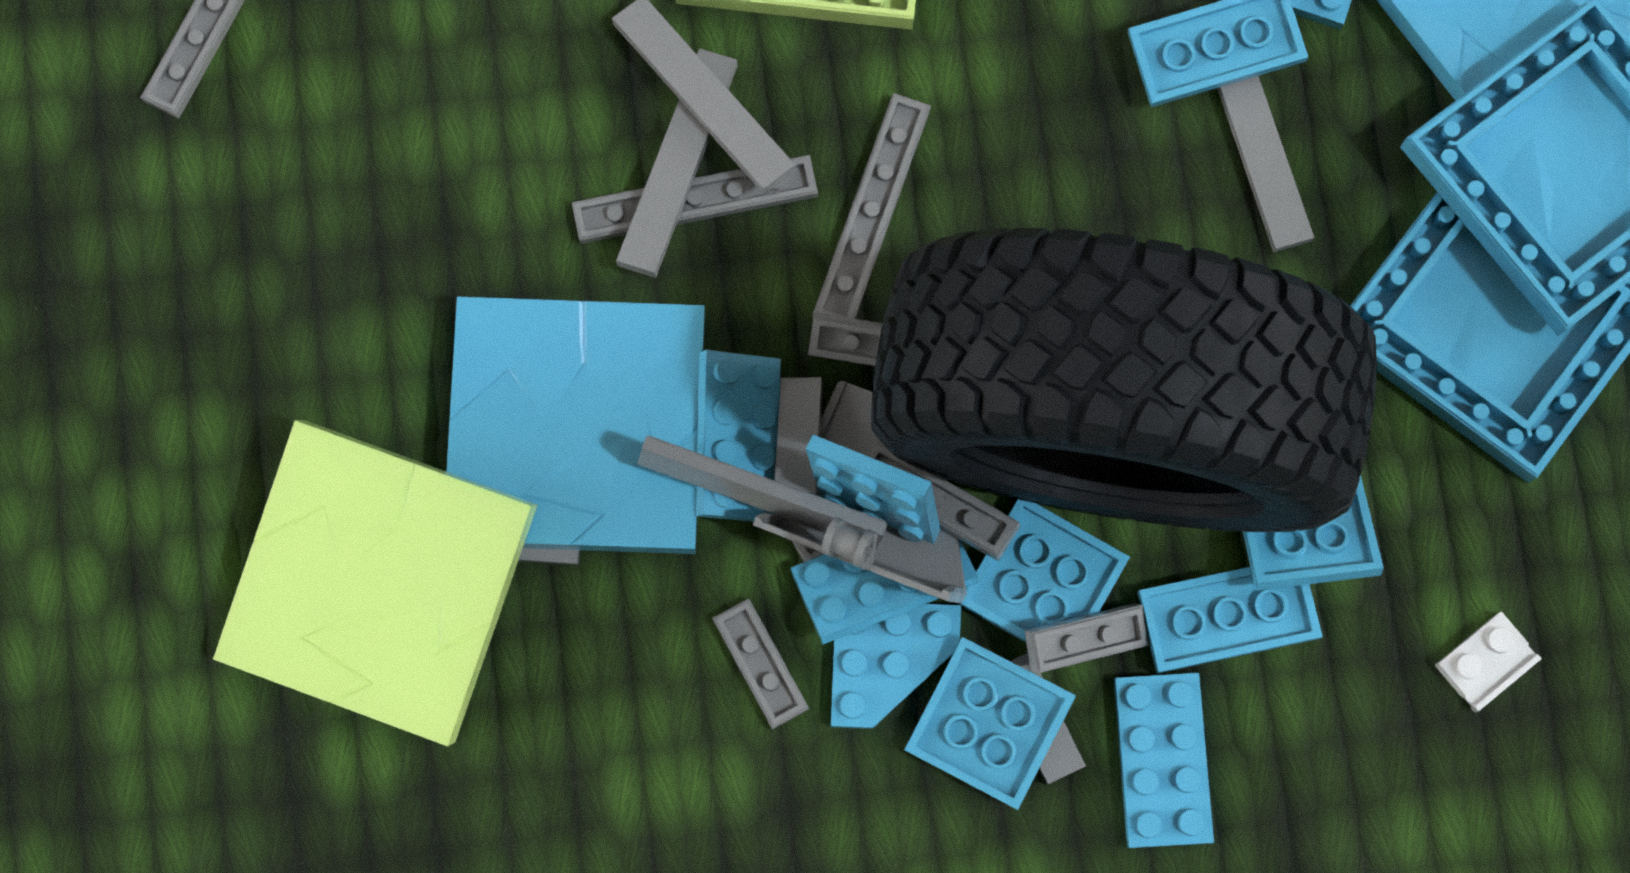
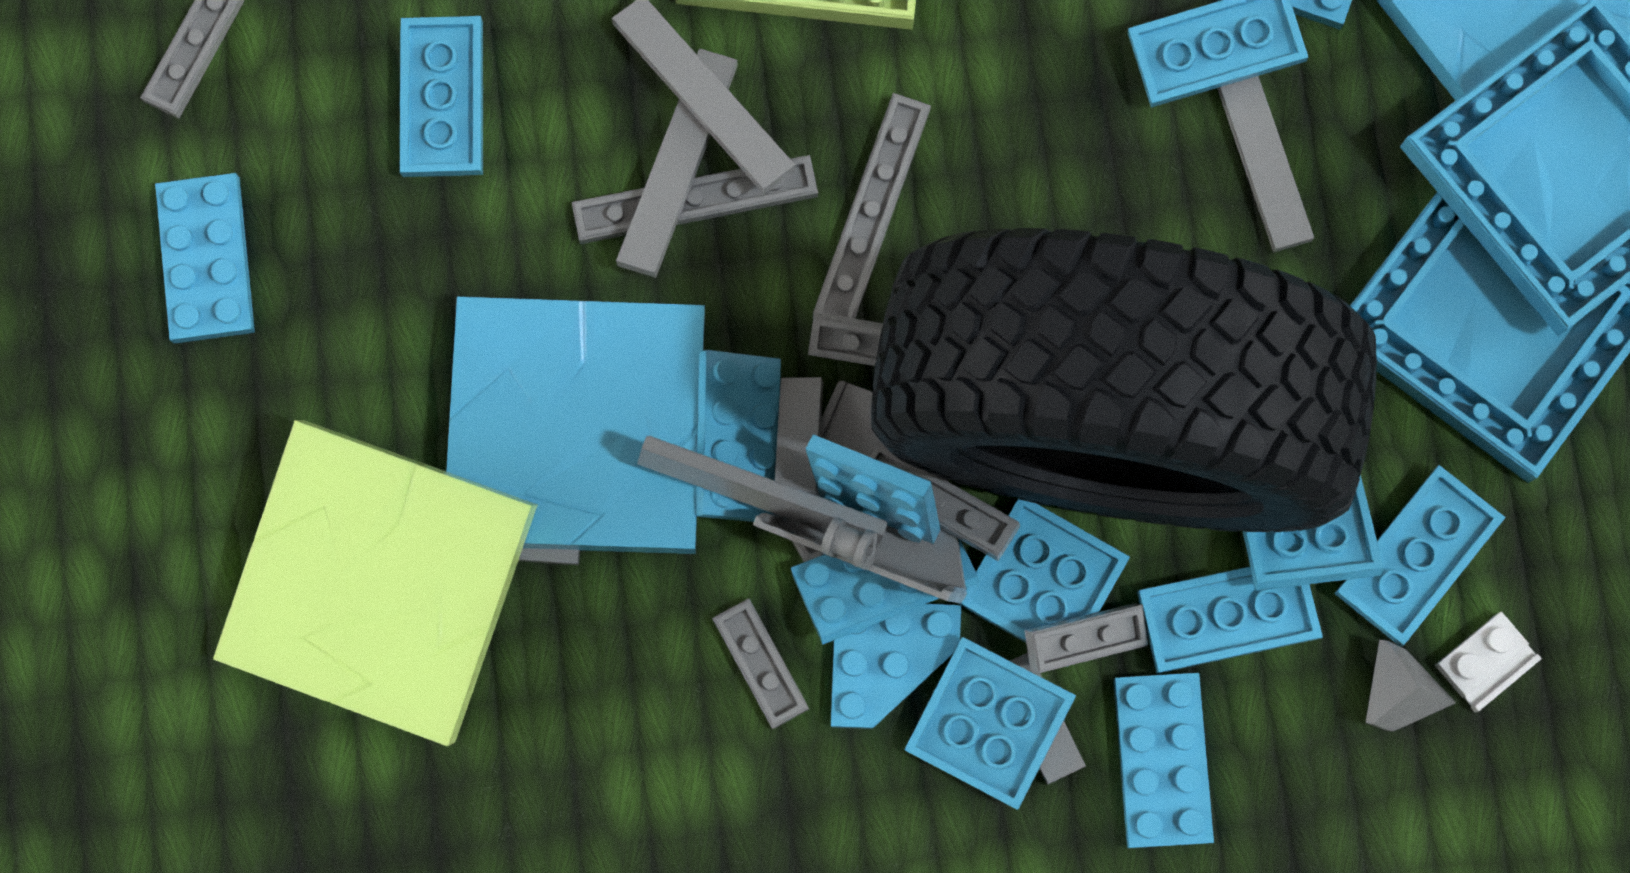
(204, 258): none -> medium azure plate
(441, 96): none -> medium azure plate
(1402, 690): none -> light grey slope
(1422, 555): none -> medium azure plate

